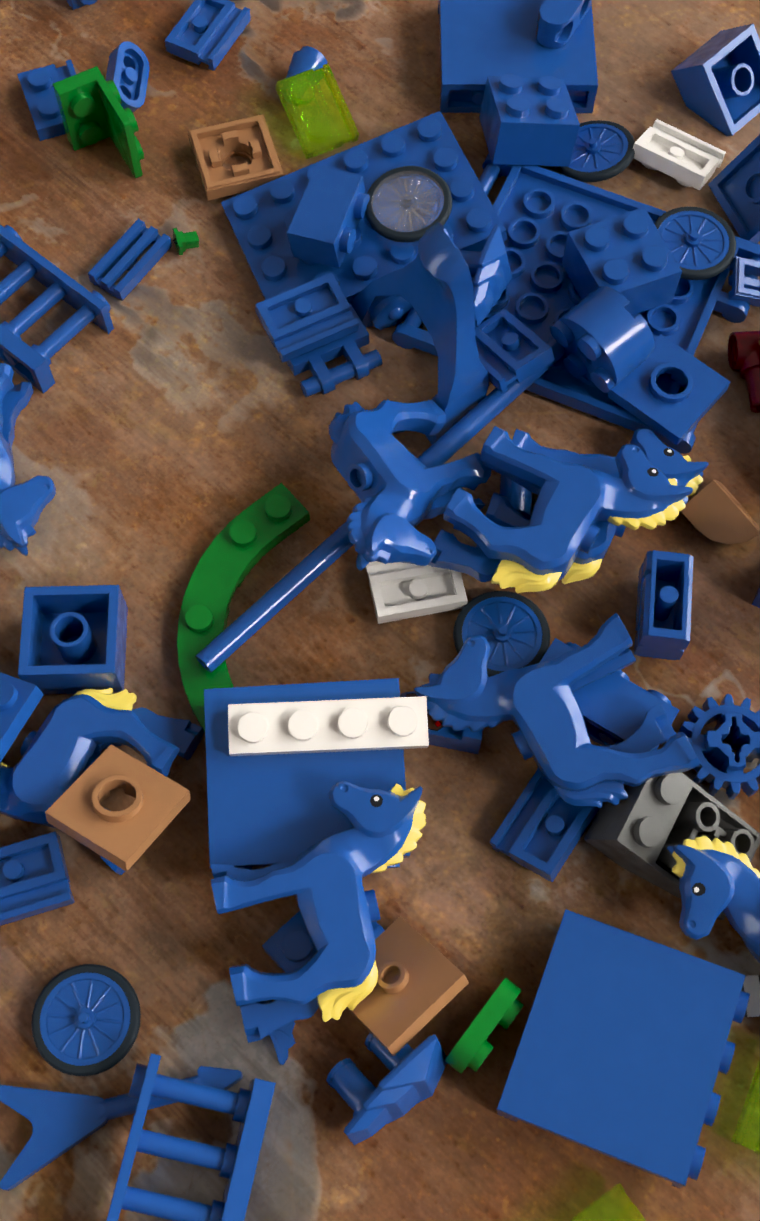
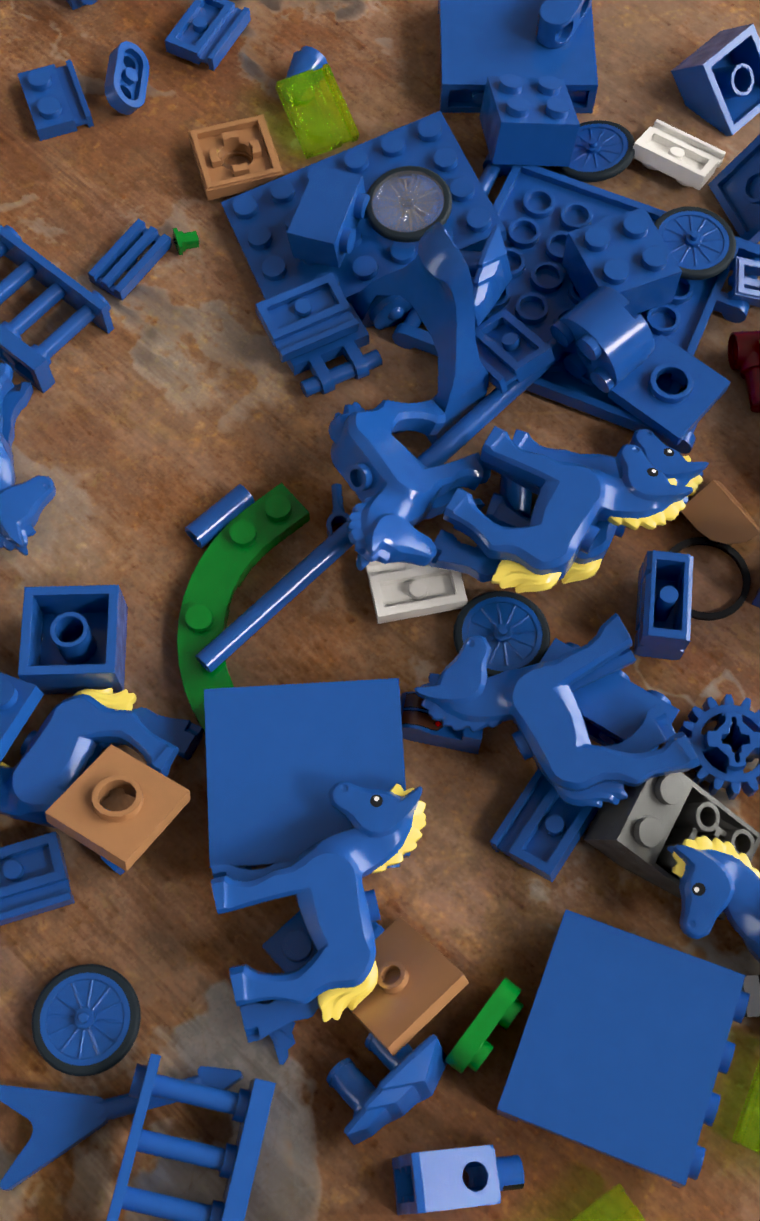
(94, 112): green bracket -> none
(217, 517): none -> blue axle
(328, 726): white plate -> none
(338, 512): none -> blue hand
(435, 1181): none -> torso
(739, 561): none -> black piece

